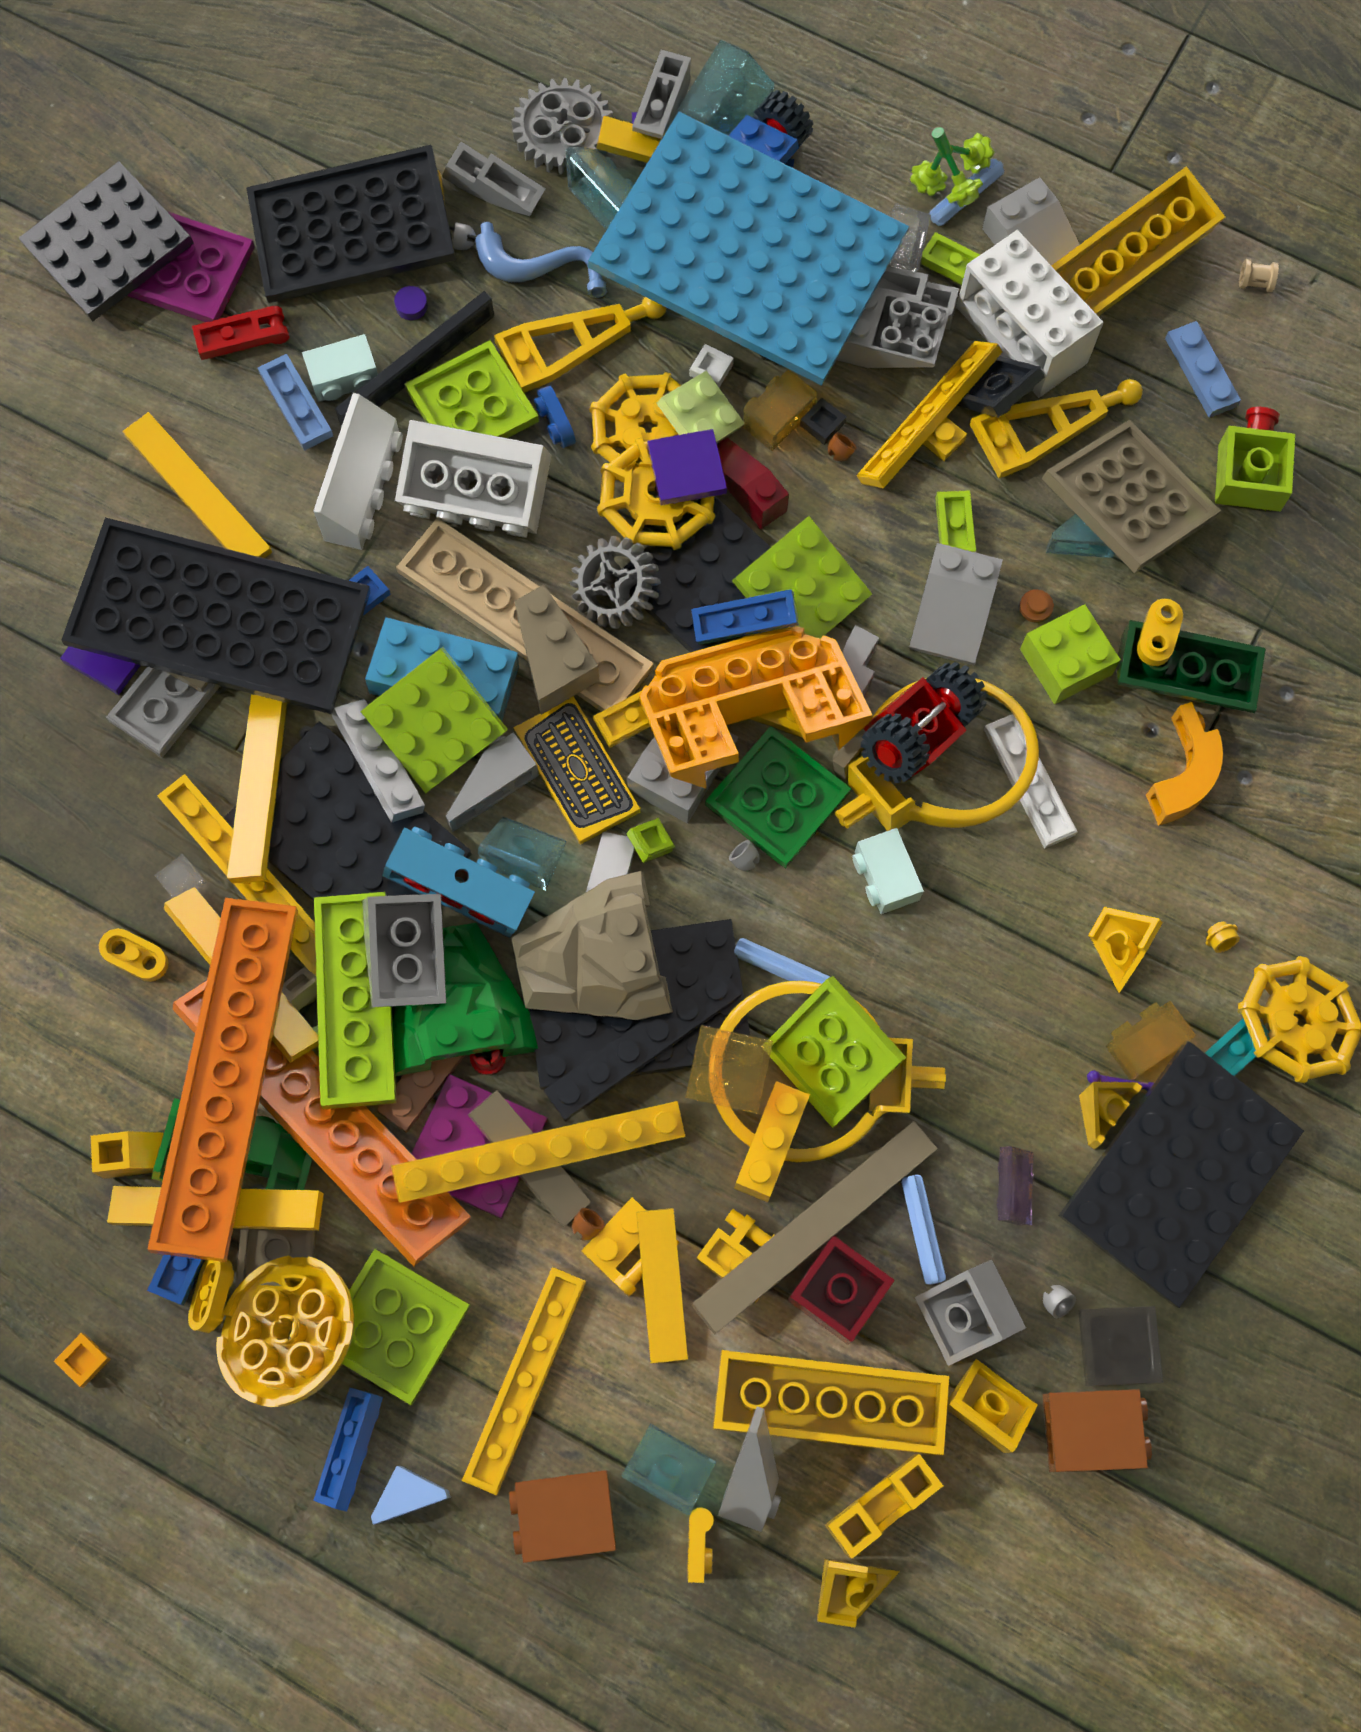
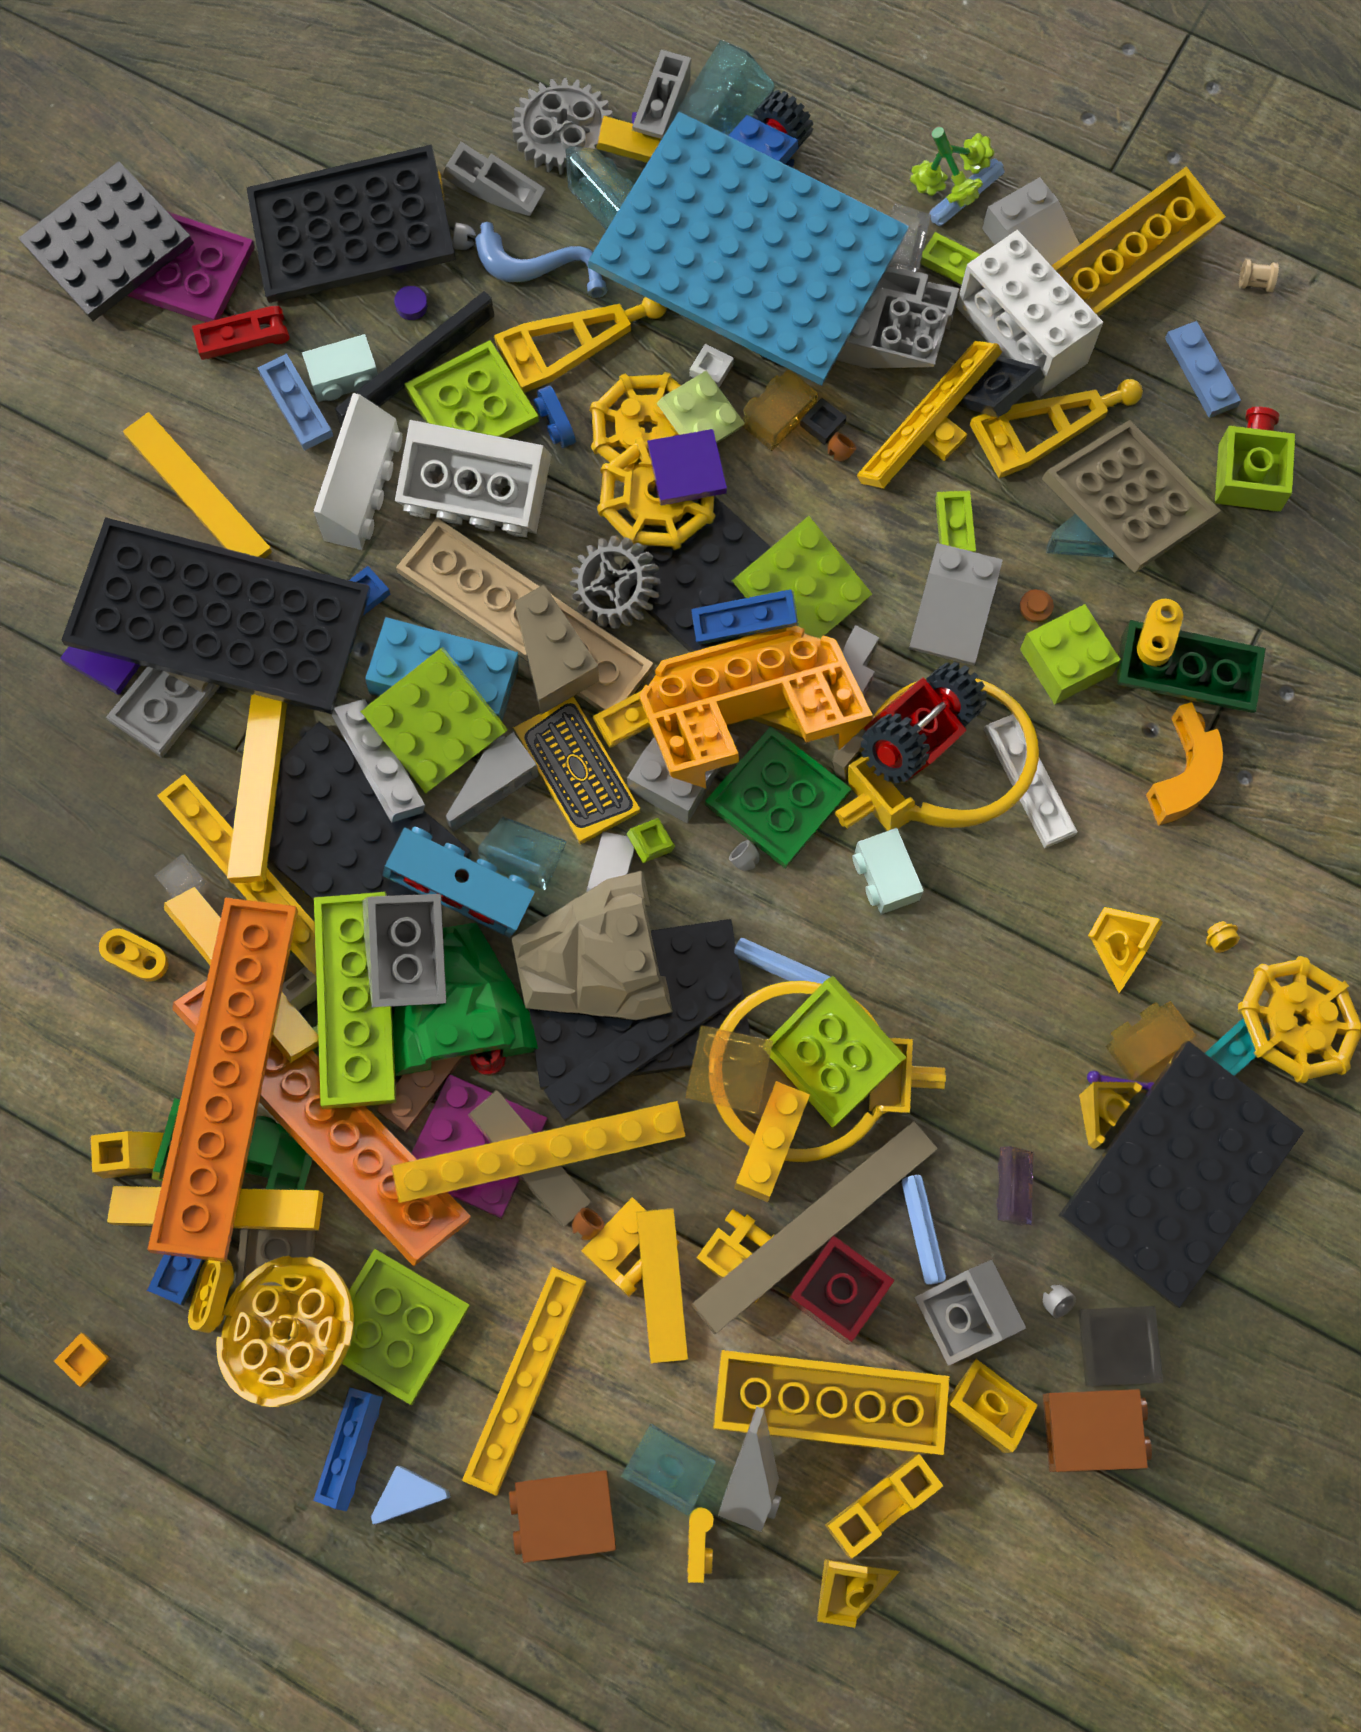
(752, 484): dark red slope -> none

